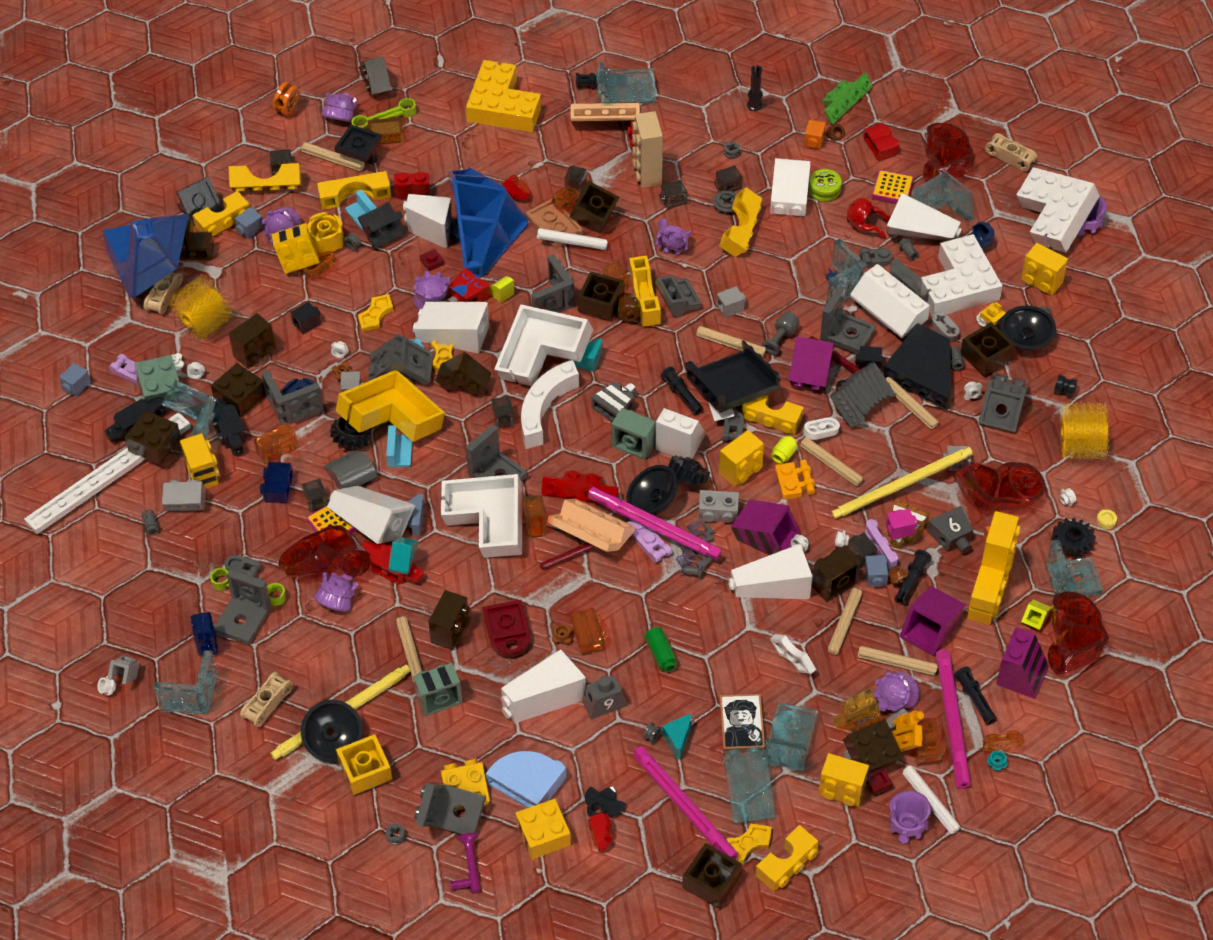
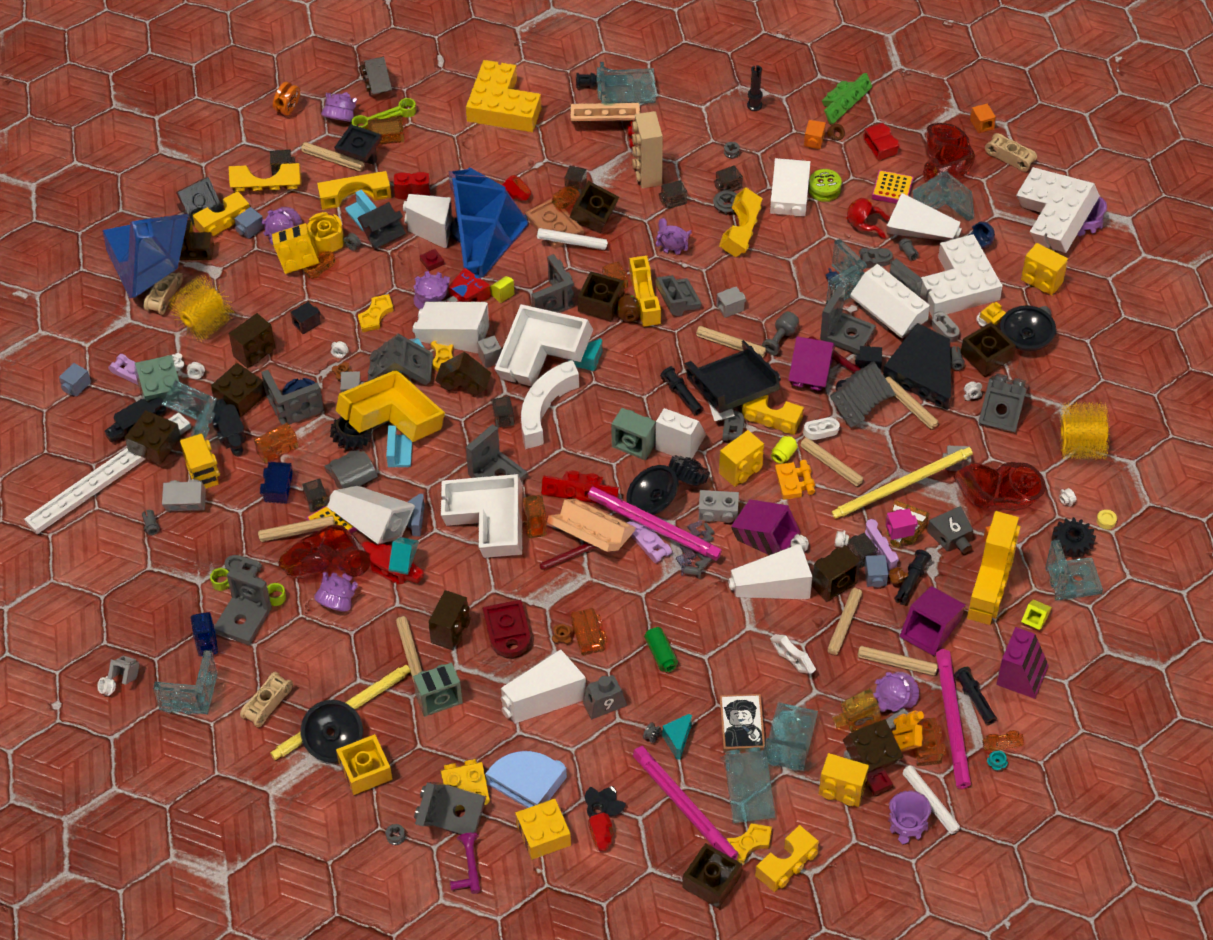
(295, 528): none -> tan axle
(489, 351): none -> light grey brick
(613, 398): dark grey torso -> none
(982, 118): none -> orange brick
(1065, 385): black wheel -> none
(1079, 632): clear red piece -> none

